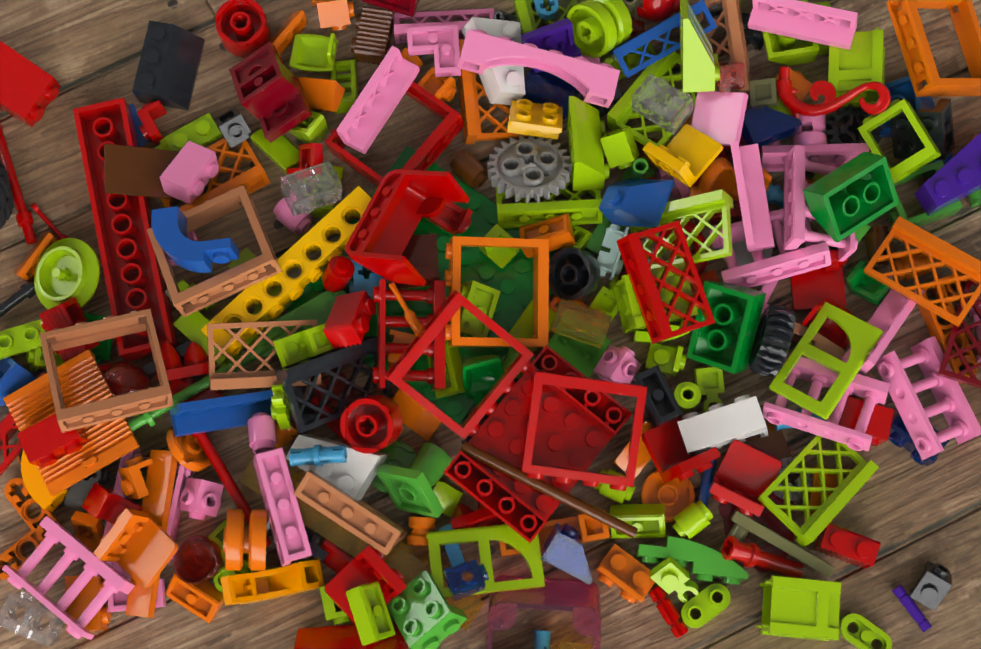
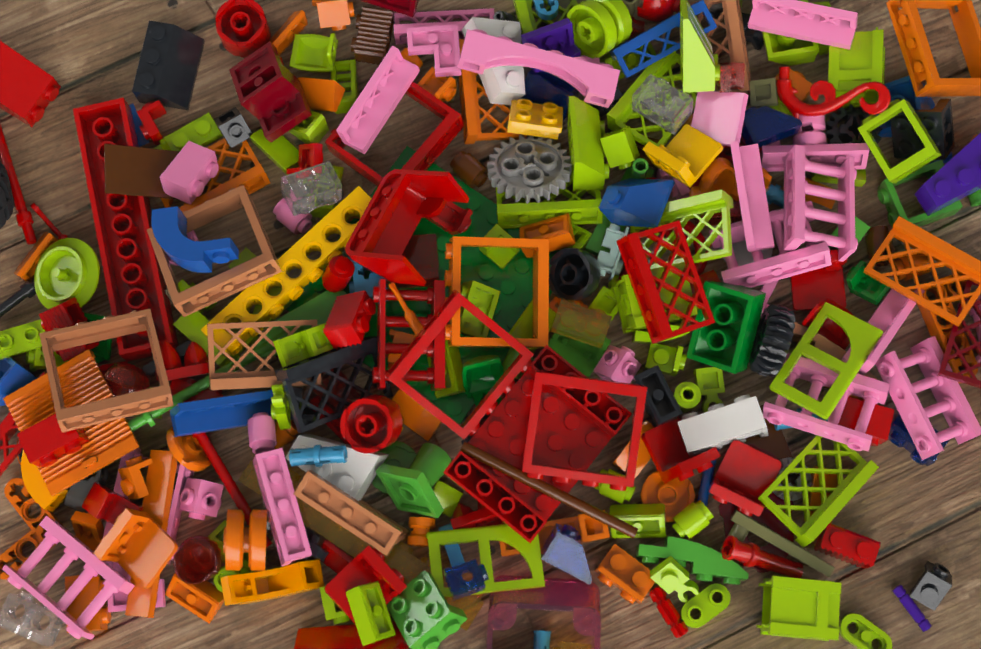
(852, 195): green slope -> none

